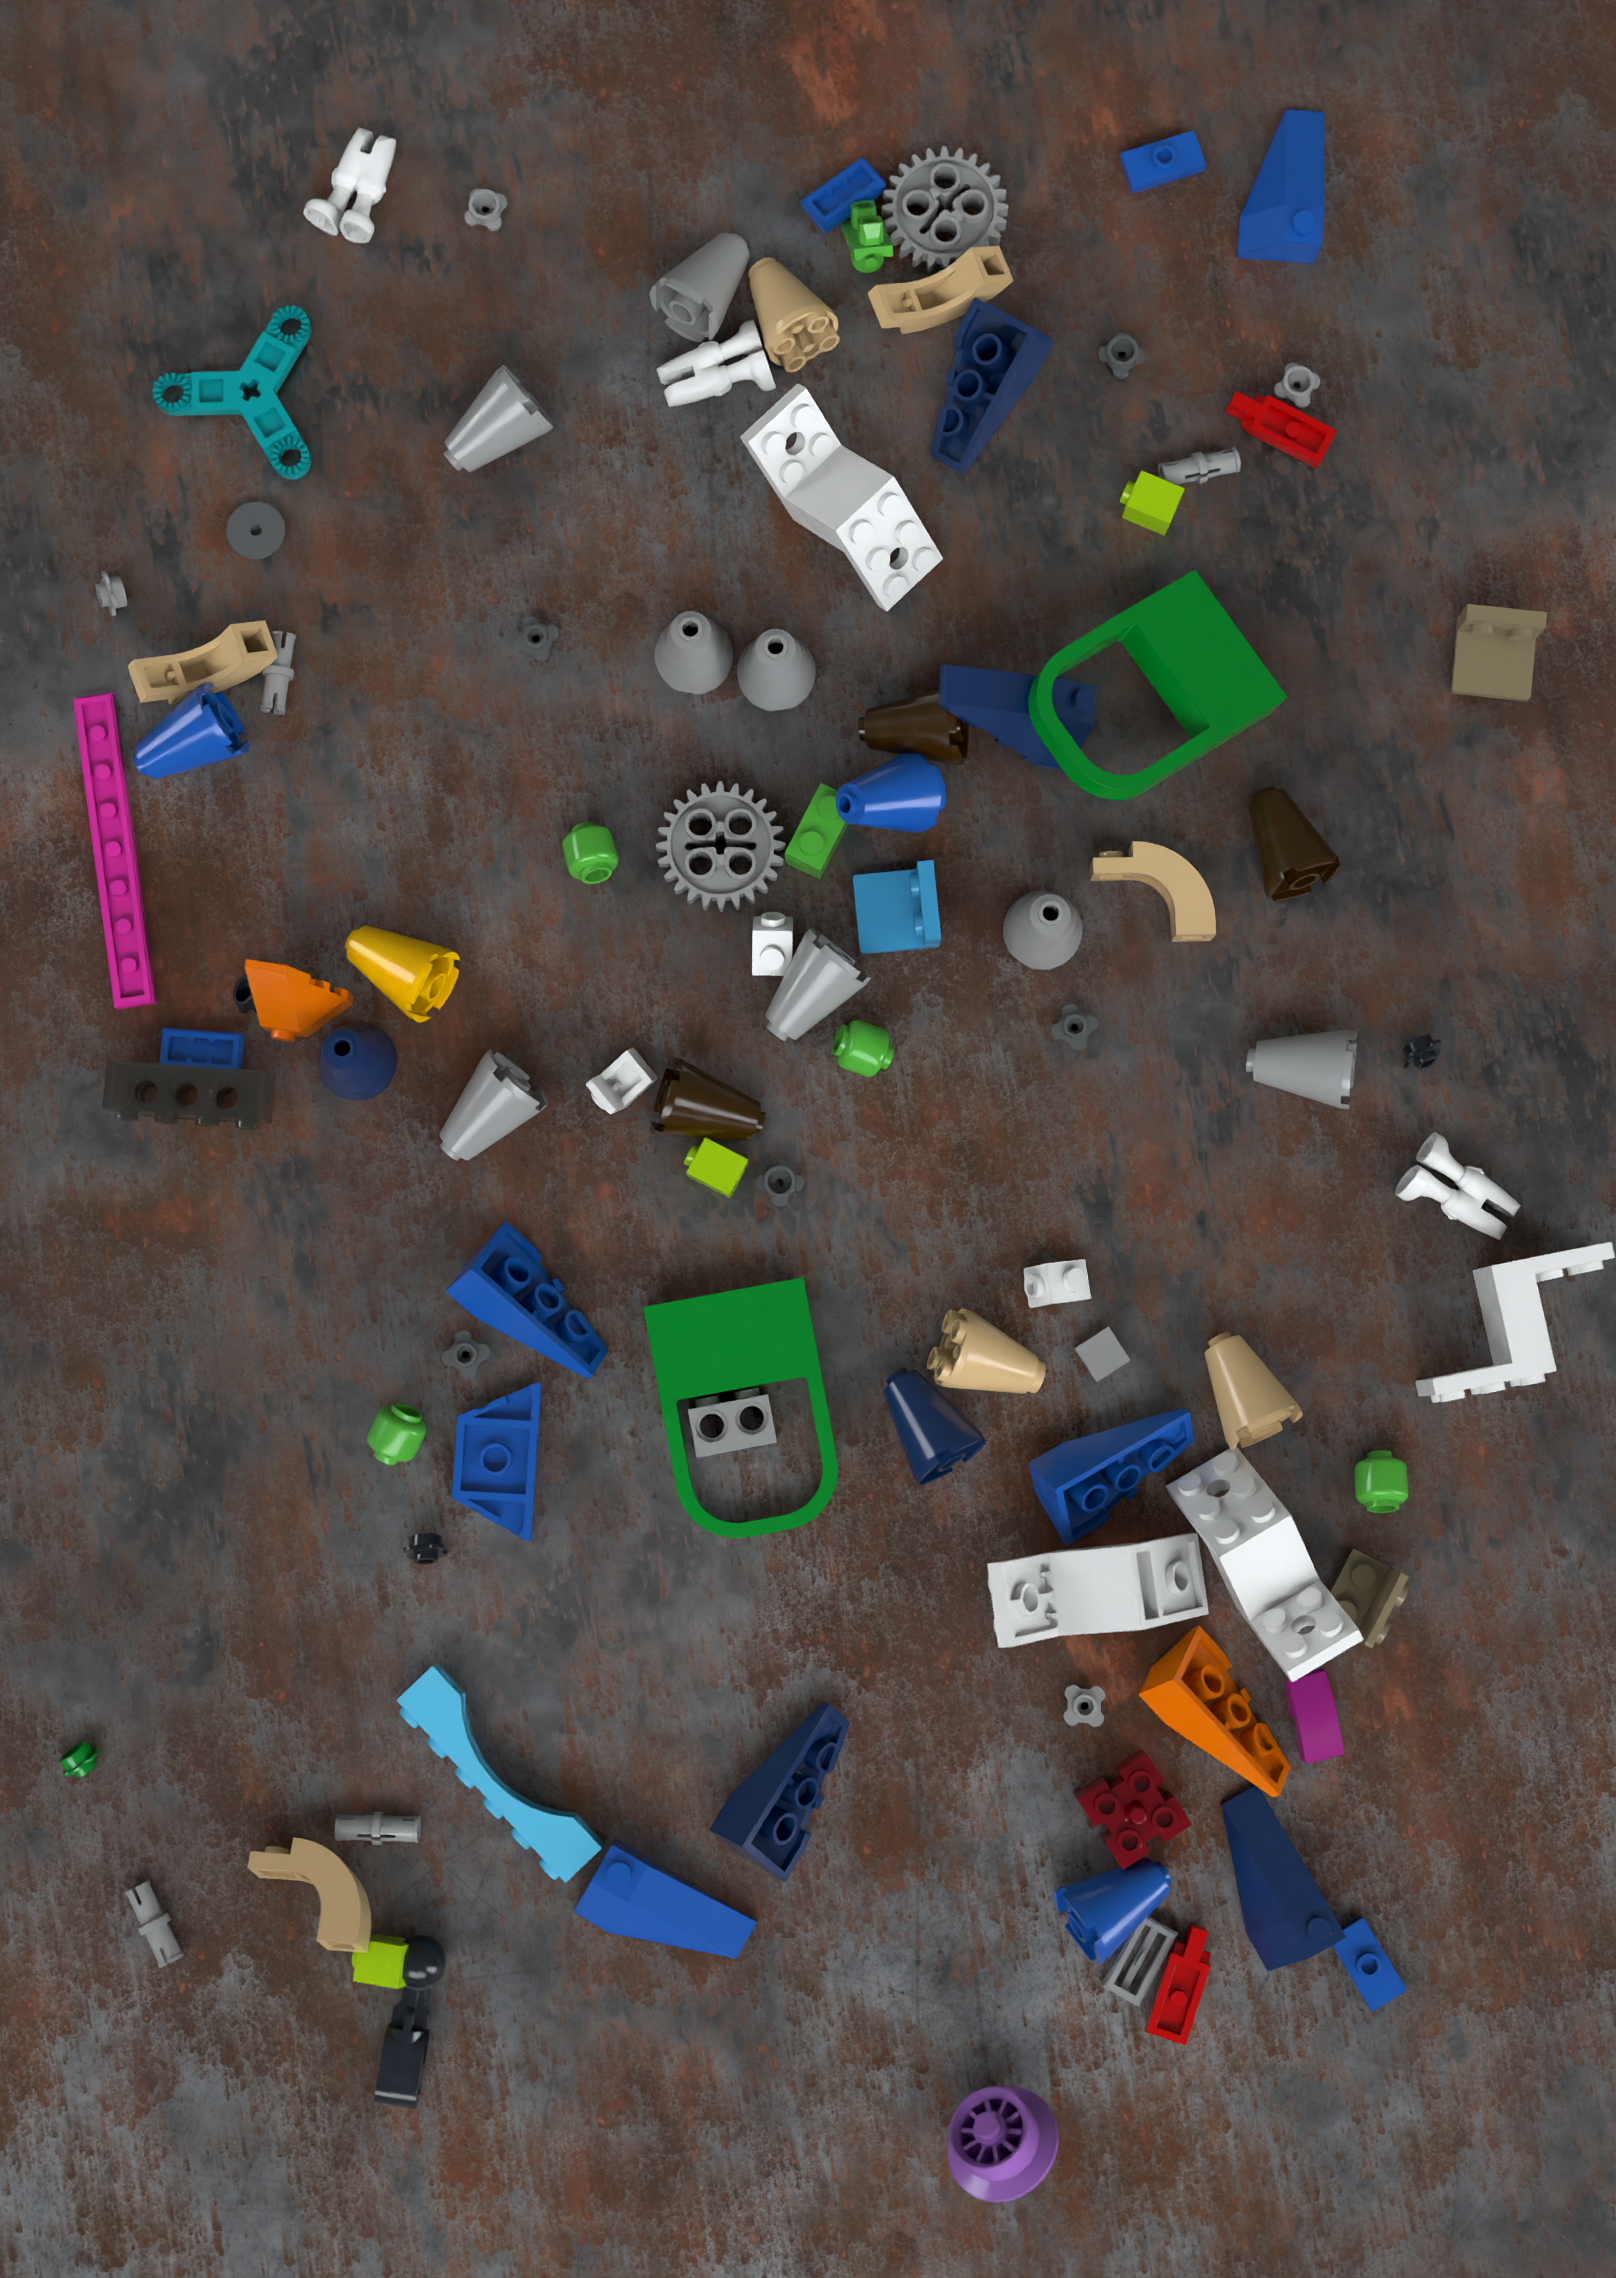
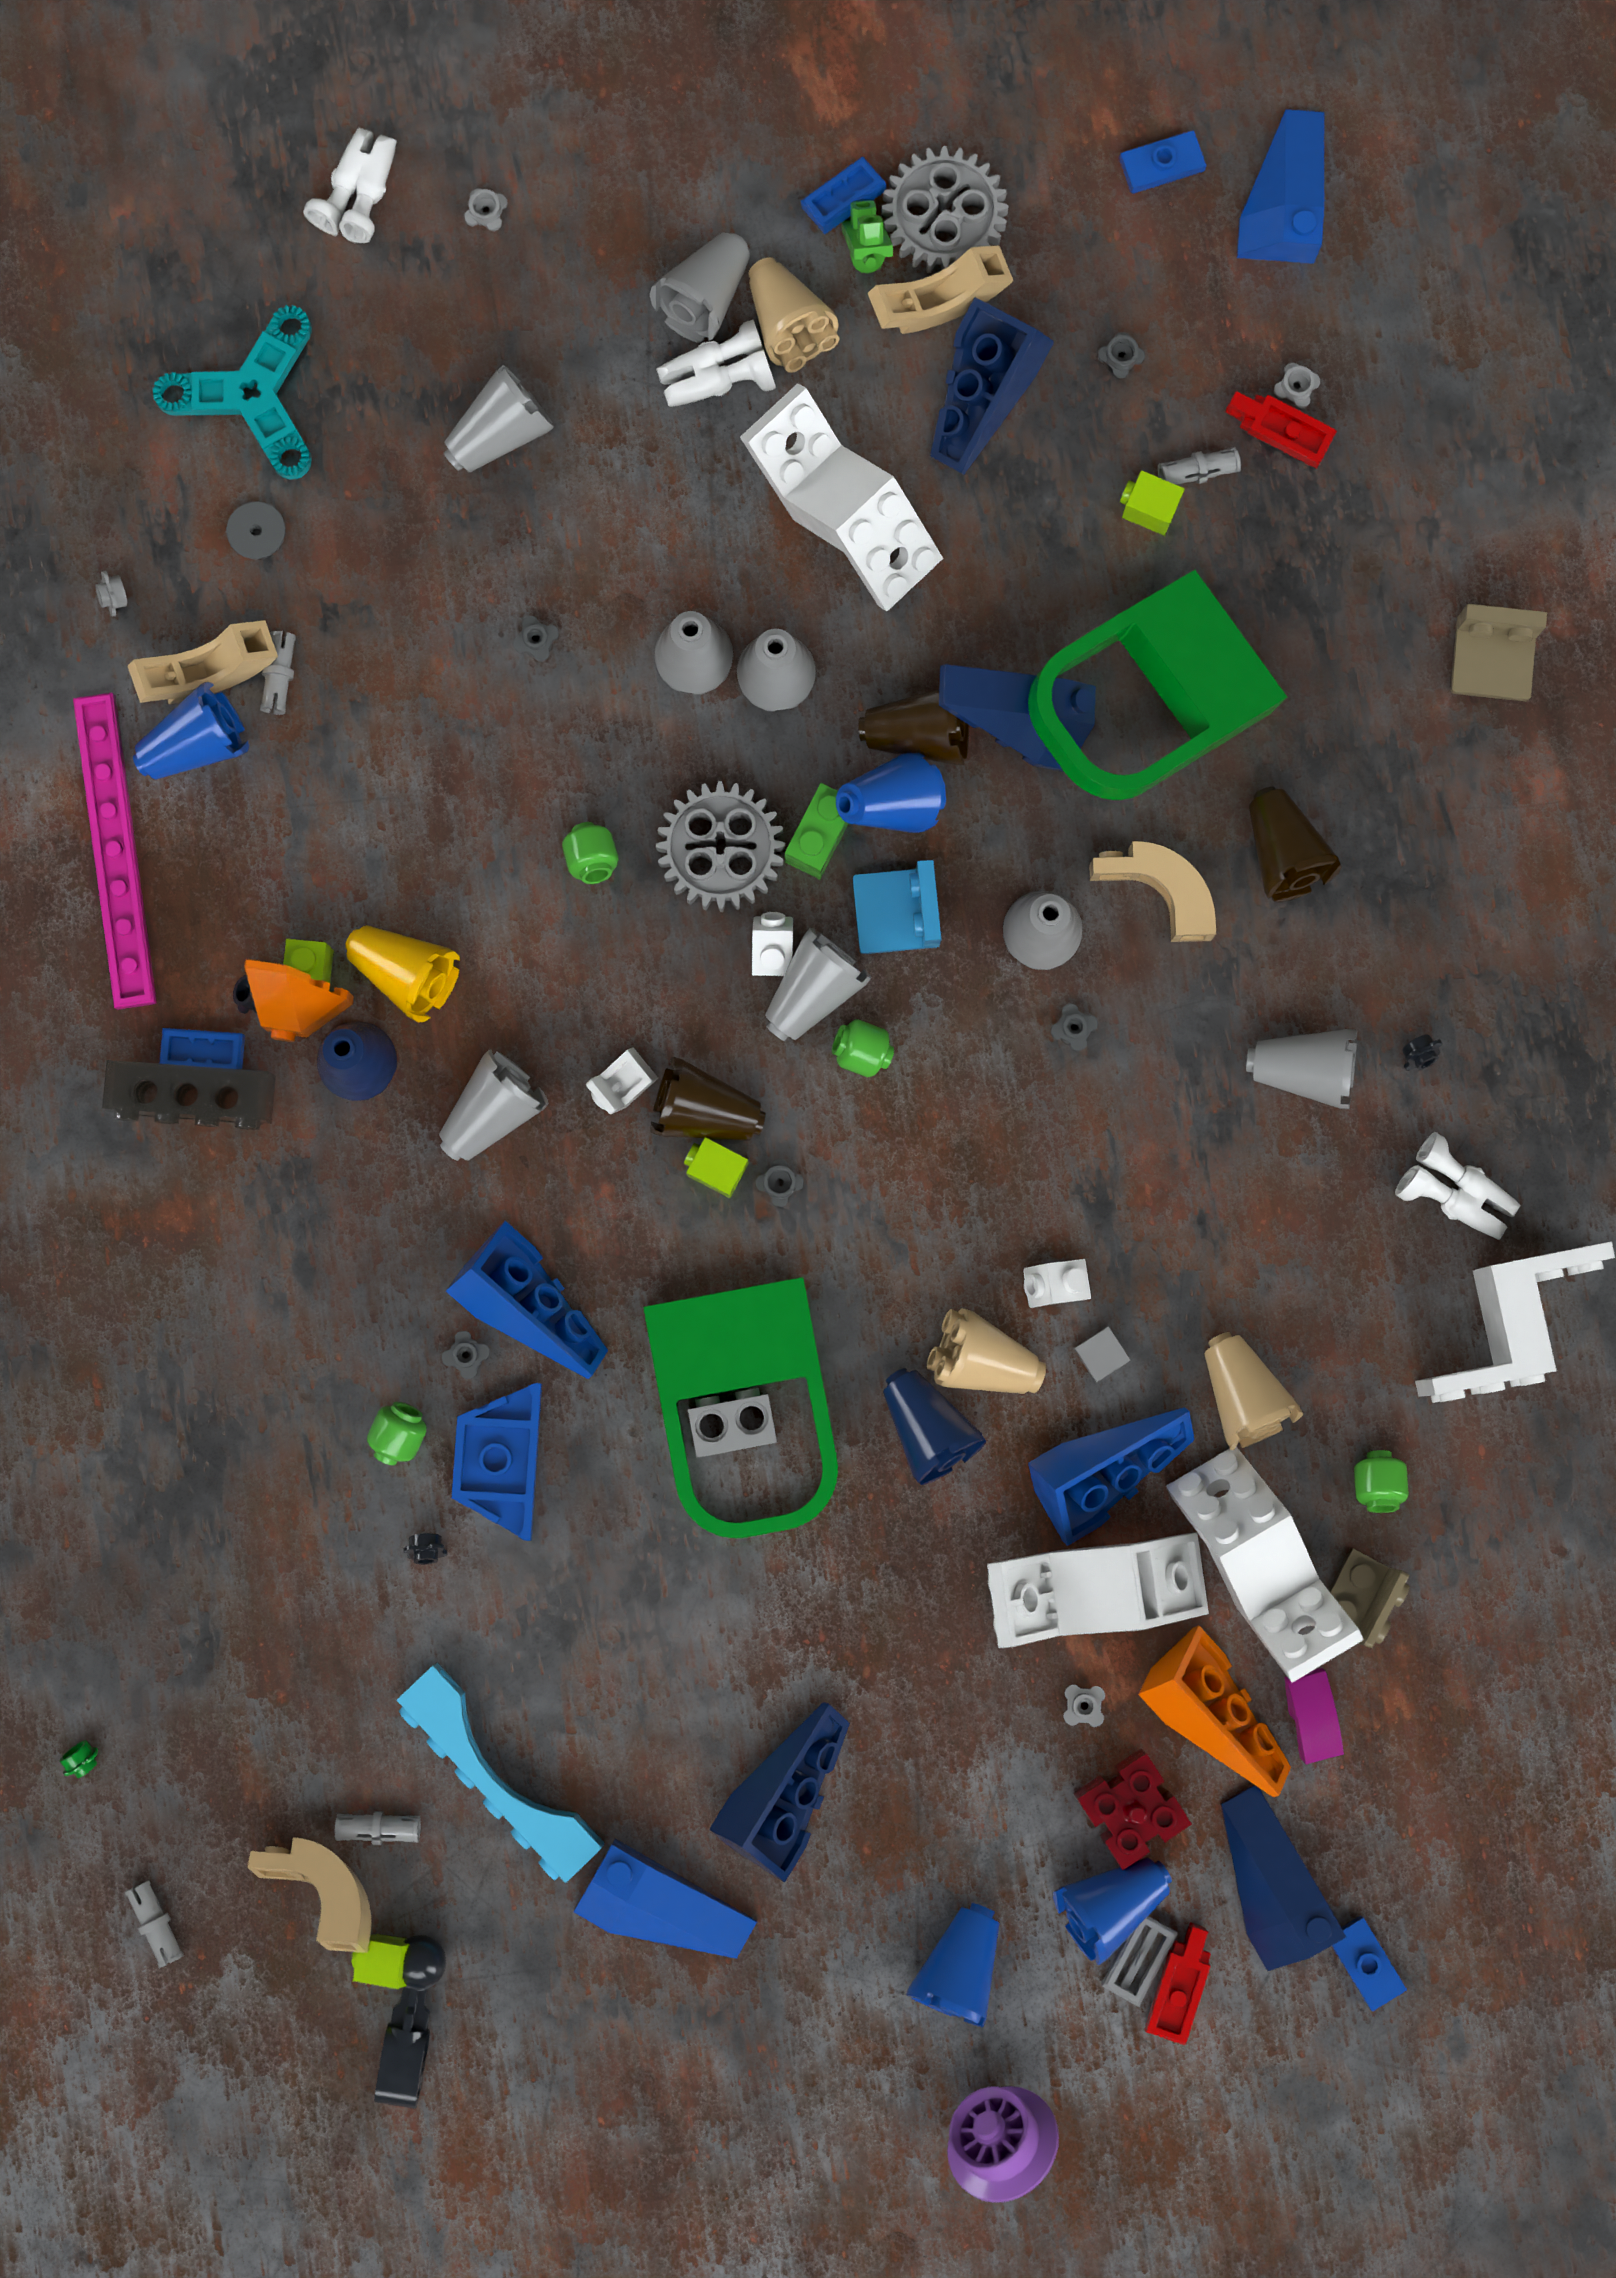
(310, 957): none -> lime brick
(960, 1967): none -> blue cone

